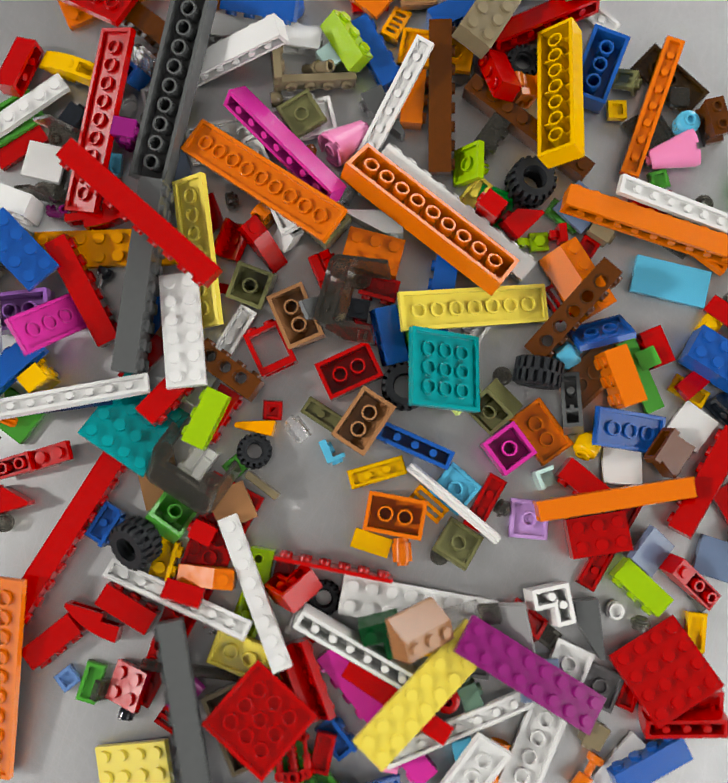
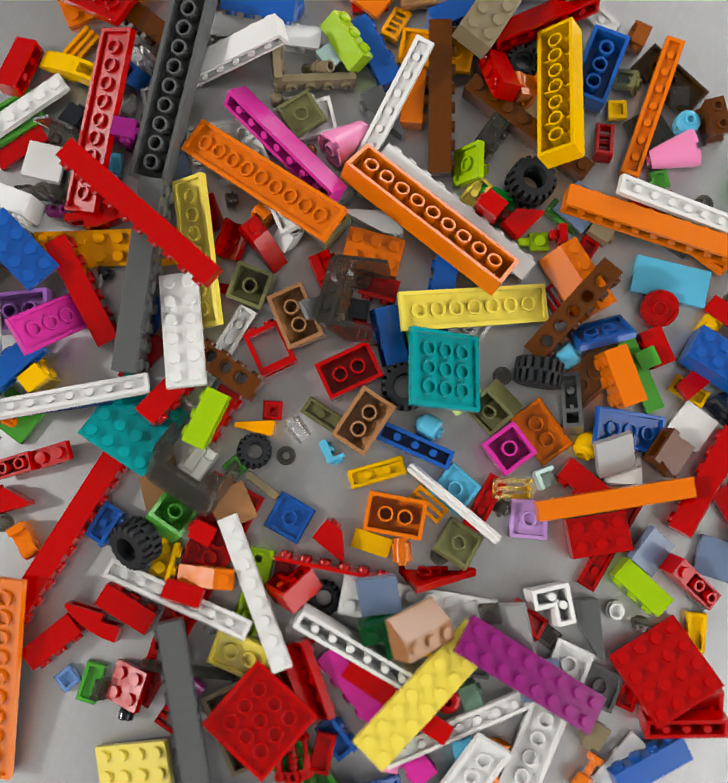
(25, 539): none -> orange leg
(80, 41): none -> light orange tile
(281, 451): none -> clear smoke plate
(289, 517): none -> blue tile
(331, 538): none -> red slope
(378, 595): none -> sand blue tile
(429, 427): none -> medium azure head
(433, 577): none -> red wing
(527, 488): none -> clear yellow tile
(601, 154): none -> red slope
(614, 454): none -> light grey tile
(639, 34): none -> dark orange brick
(659, 308): none -> red tile

